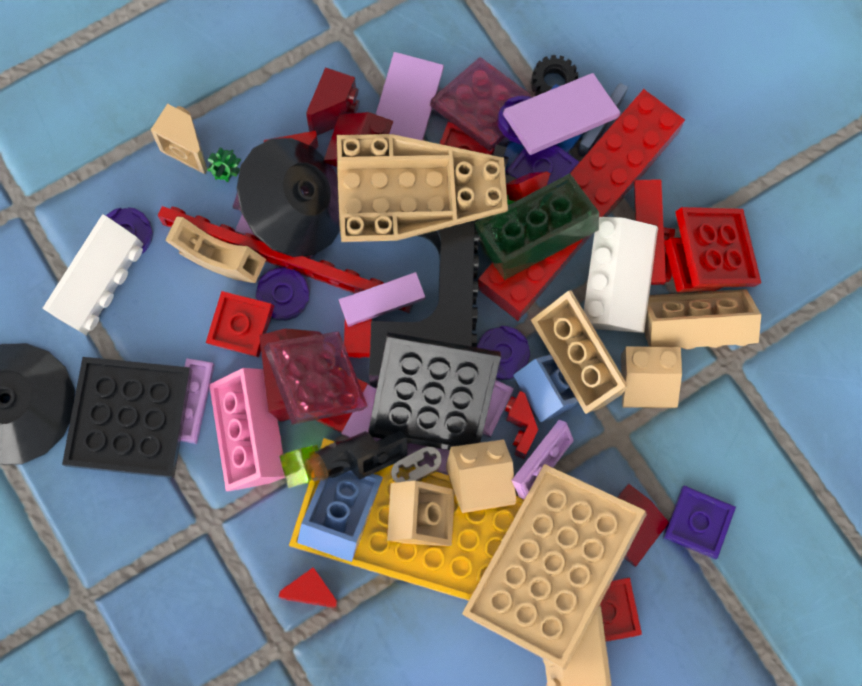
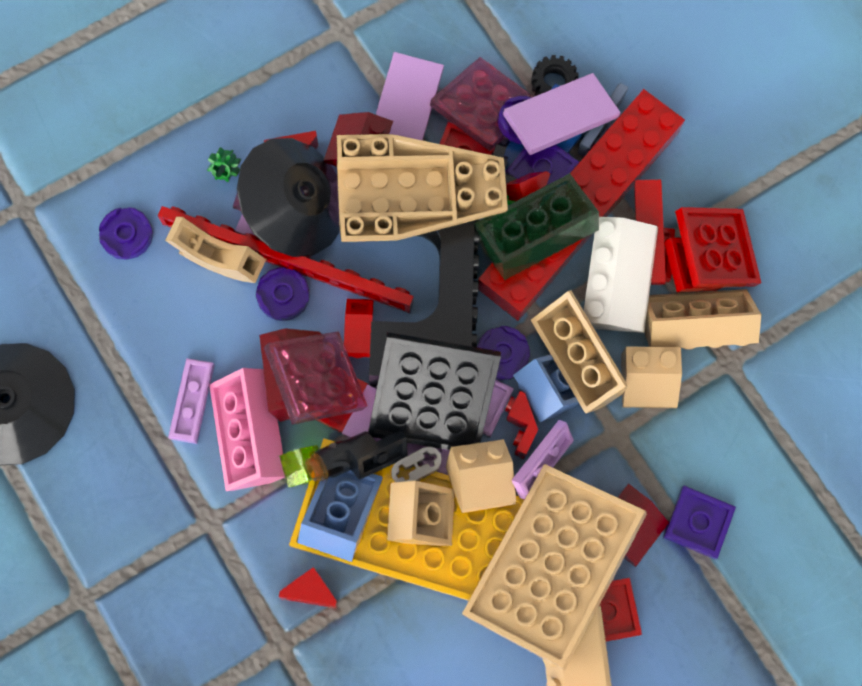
(94, 275): white slope -> none
(127, 417): black plate -> none
(178, 137): tan slope -> none
(239, 323): red plate -> none
(333, 96): dark red slope -> none
(382, 299): lavender tile -> none

